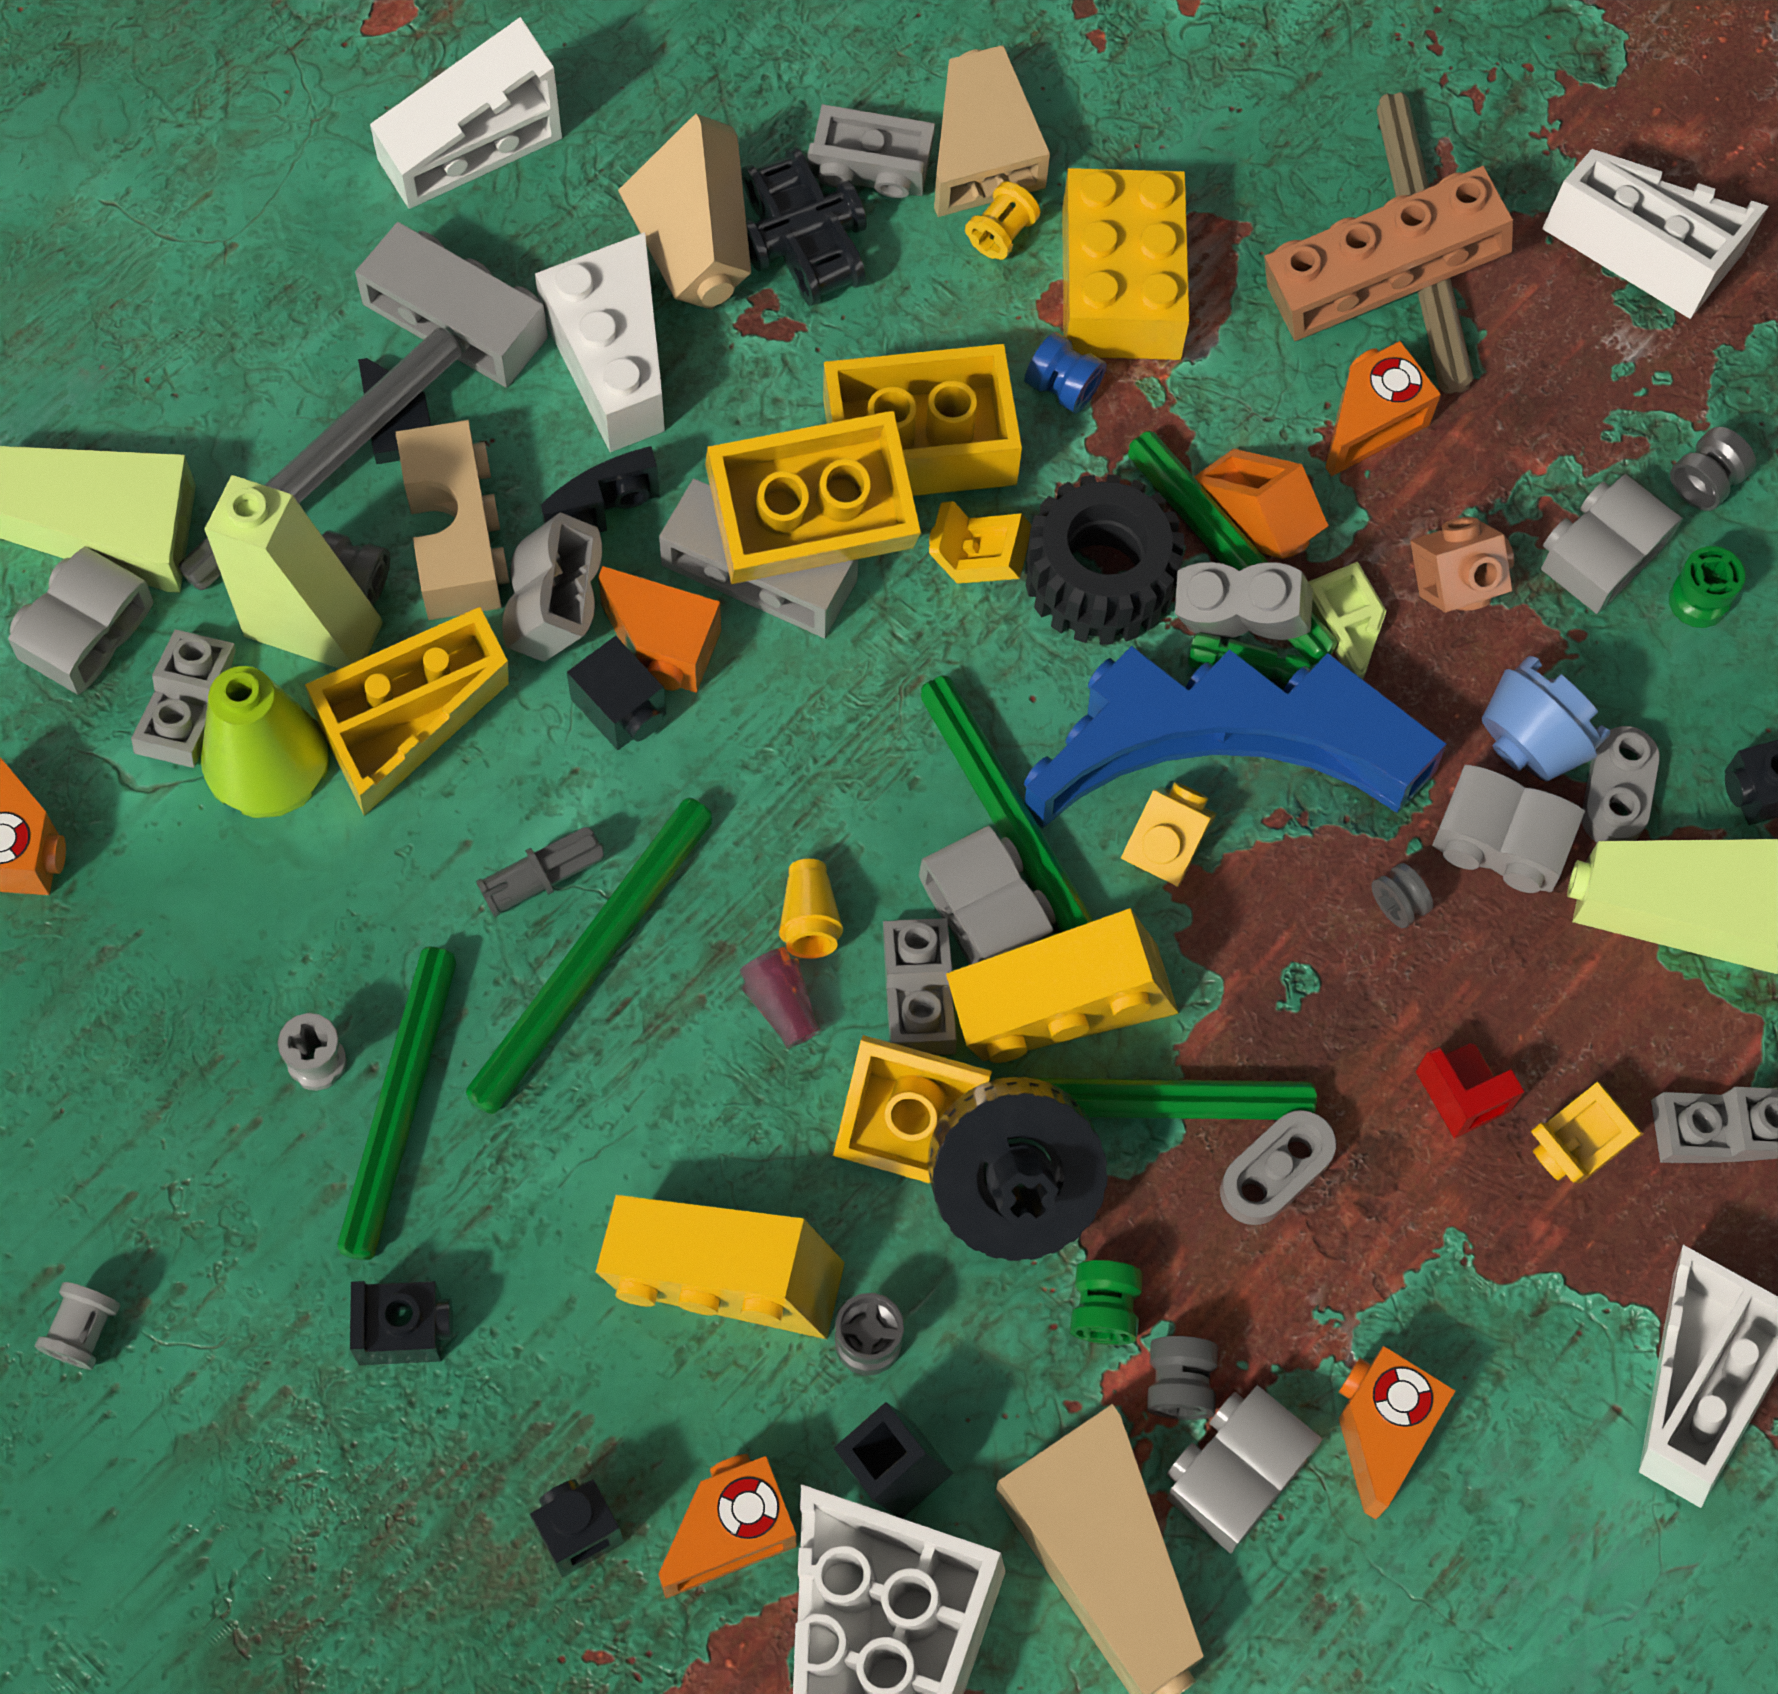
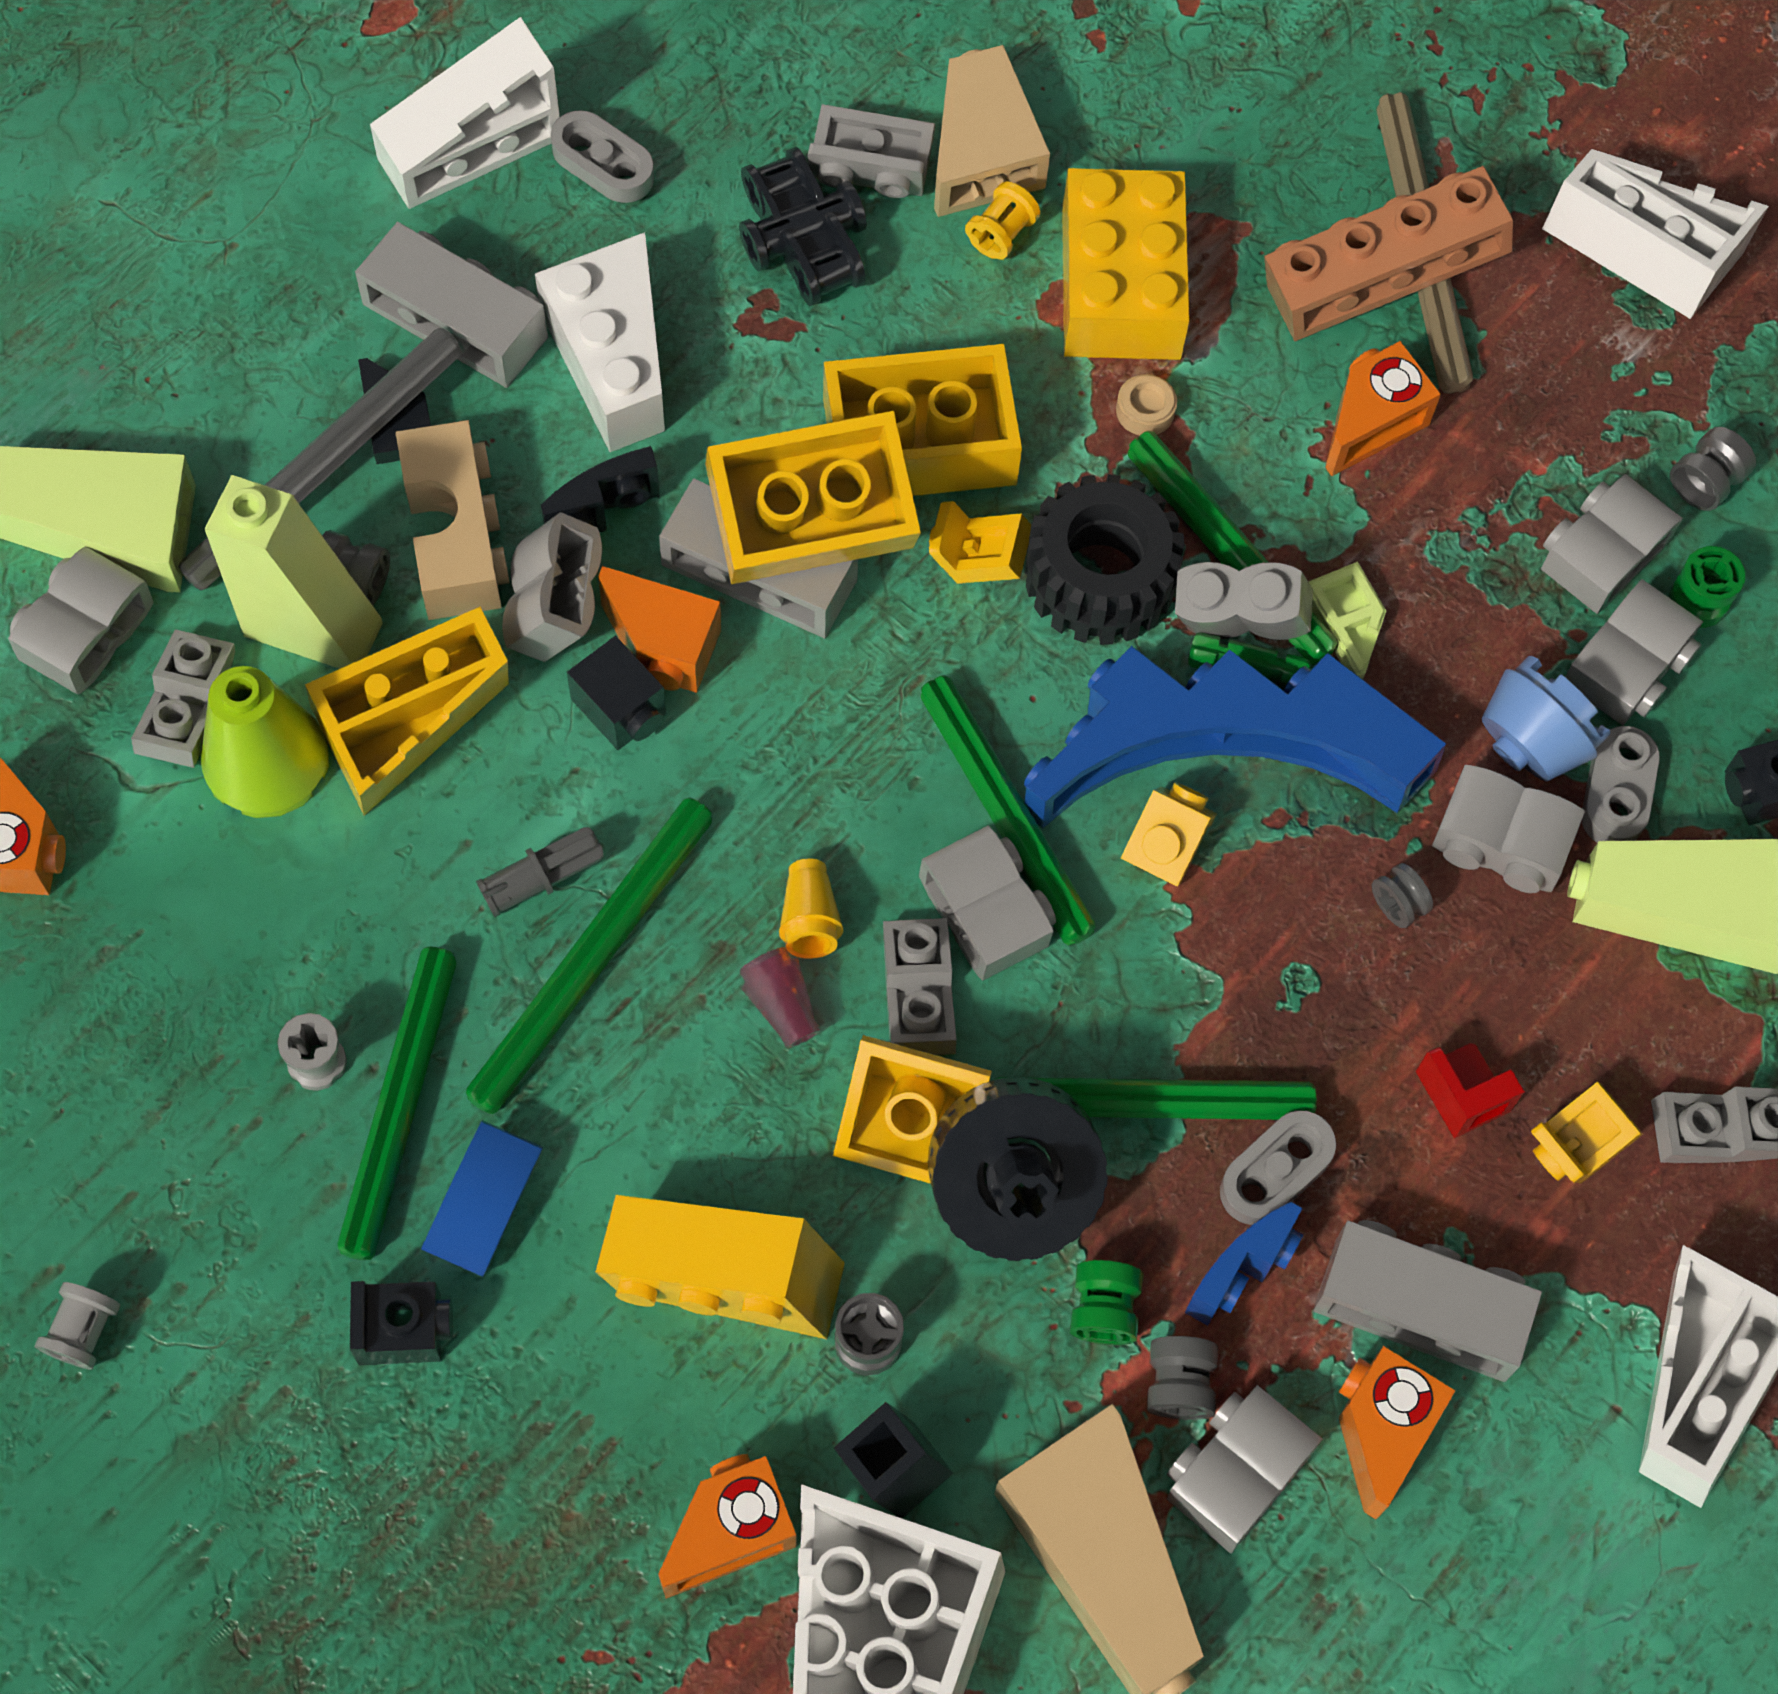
(482, 1198): none -> blue slope
(576, 1525): black brick -> none
(607, 158): none -> light grey plate
(694, 212): tan slope -> none
(1062, 988): yellow wedge -> none
(1065, 372): blue wheel -> none
(1146, 404): none -> tan tile
(1253, 1252): none -> blue slope
(1266, 500): orange slope -> none
(1428, 1299): none -> light grey brick
(1462, 565): nougat brick -> none
(1634, 652): none -> light grey brick

